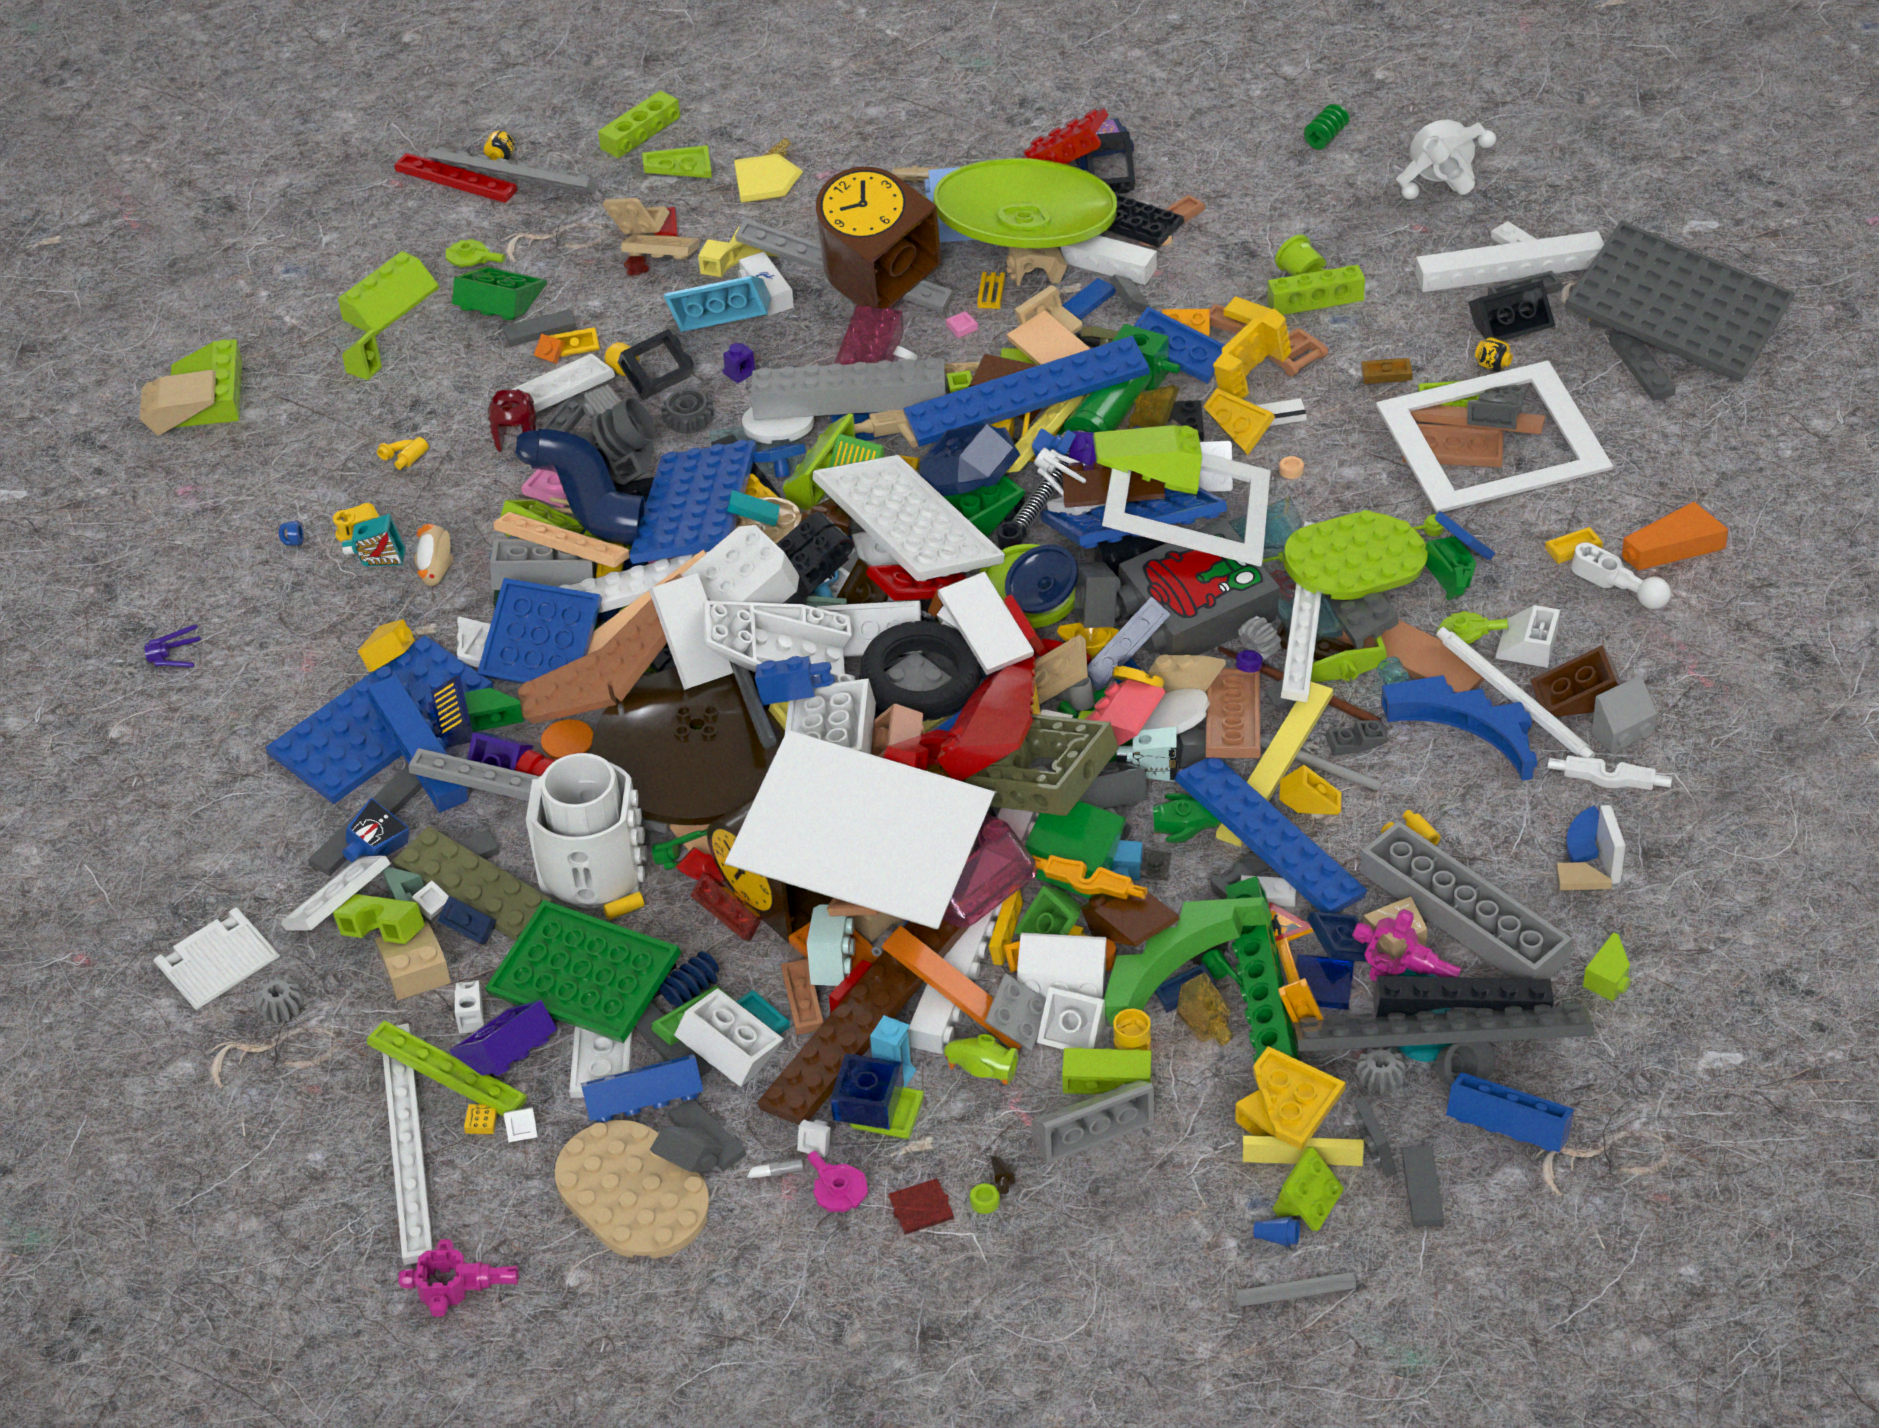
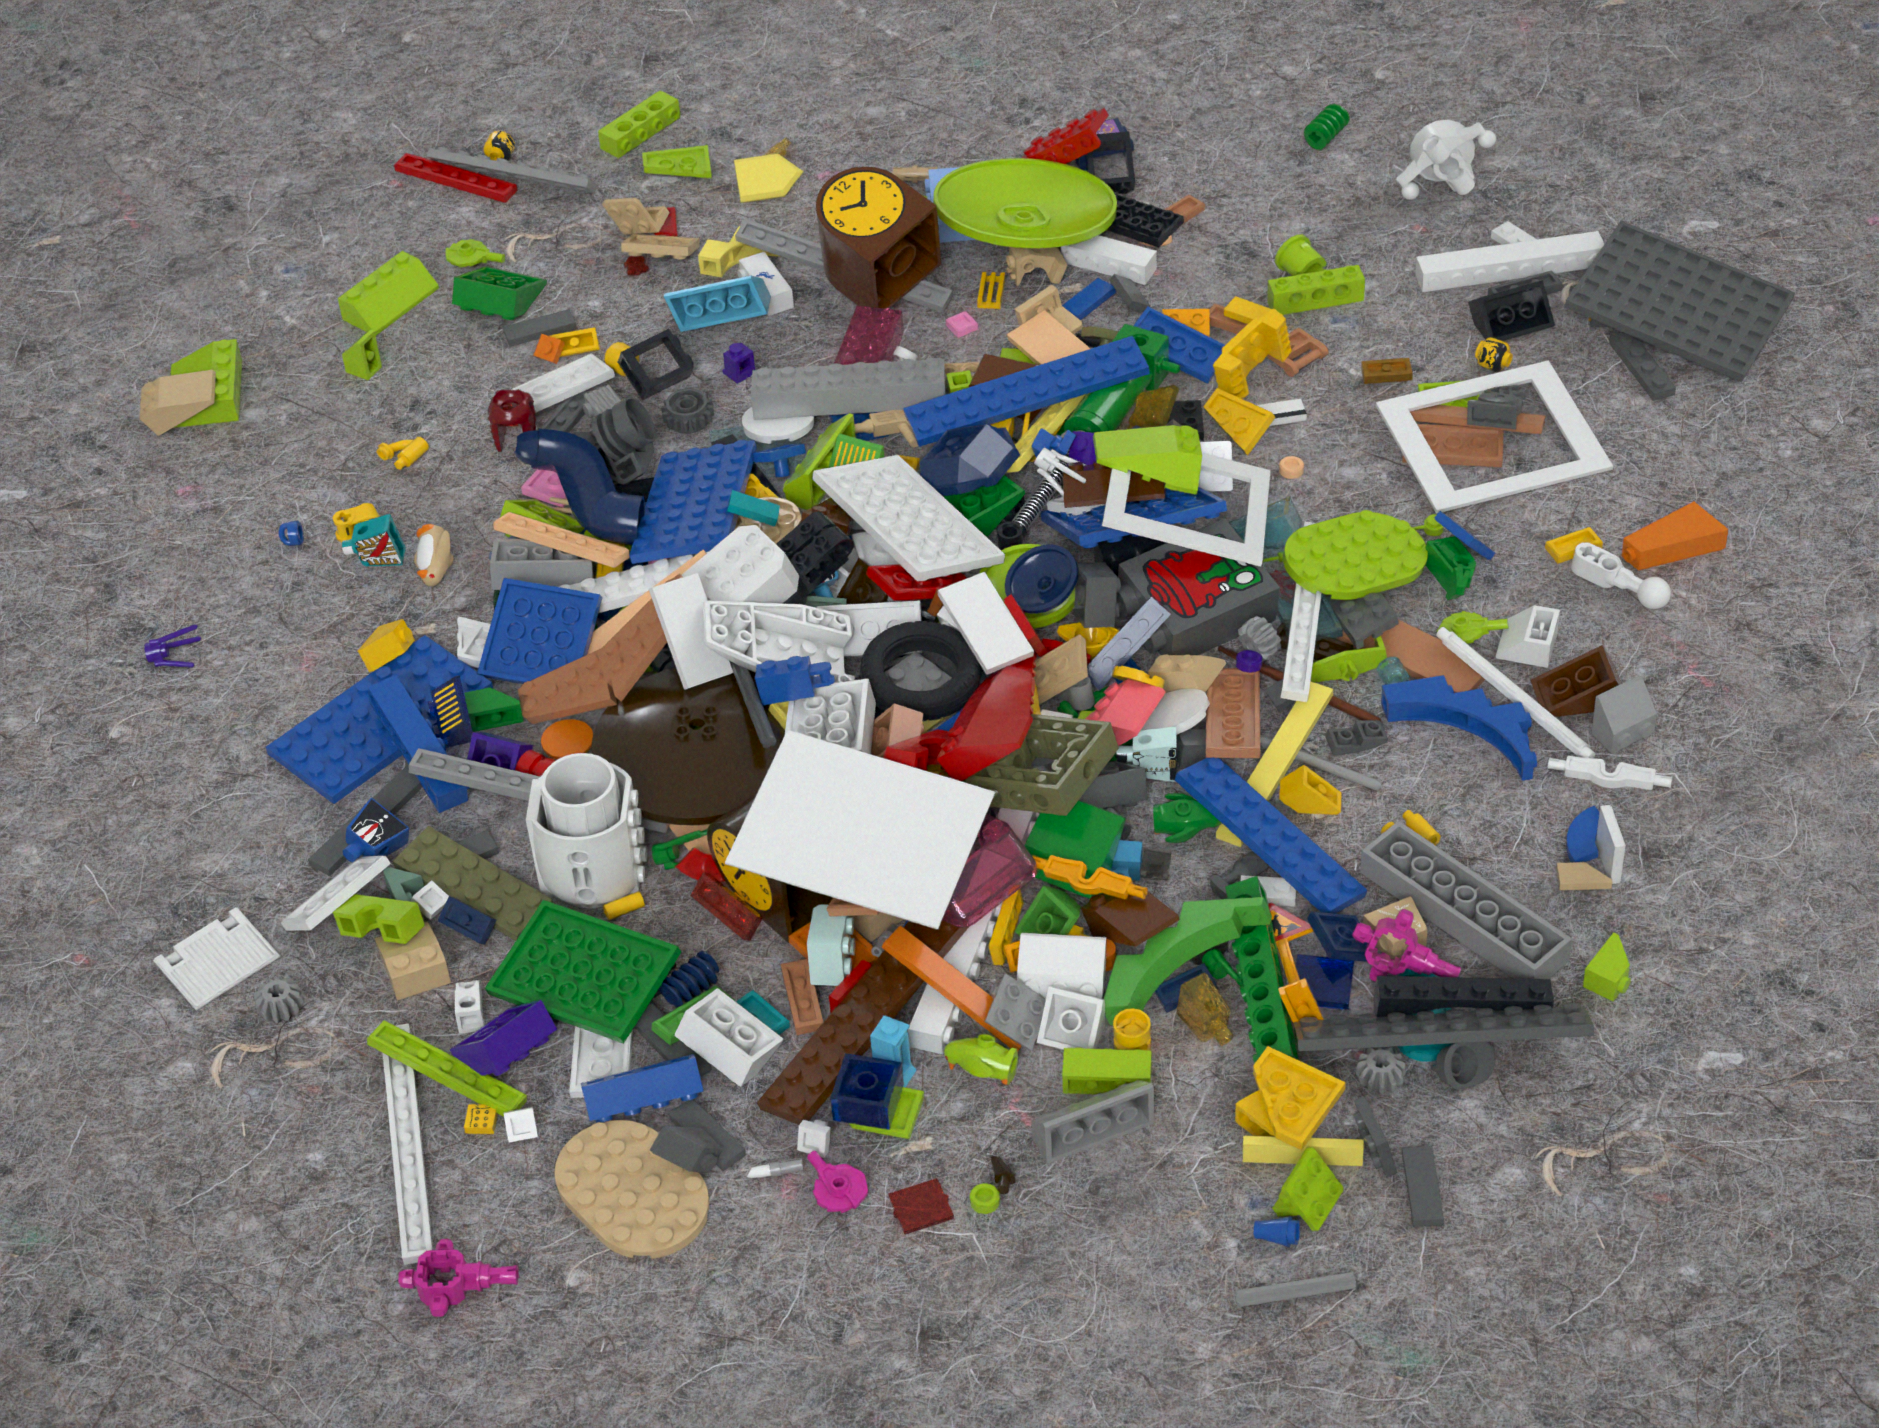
(1510, 1112): blue brick -> none

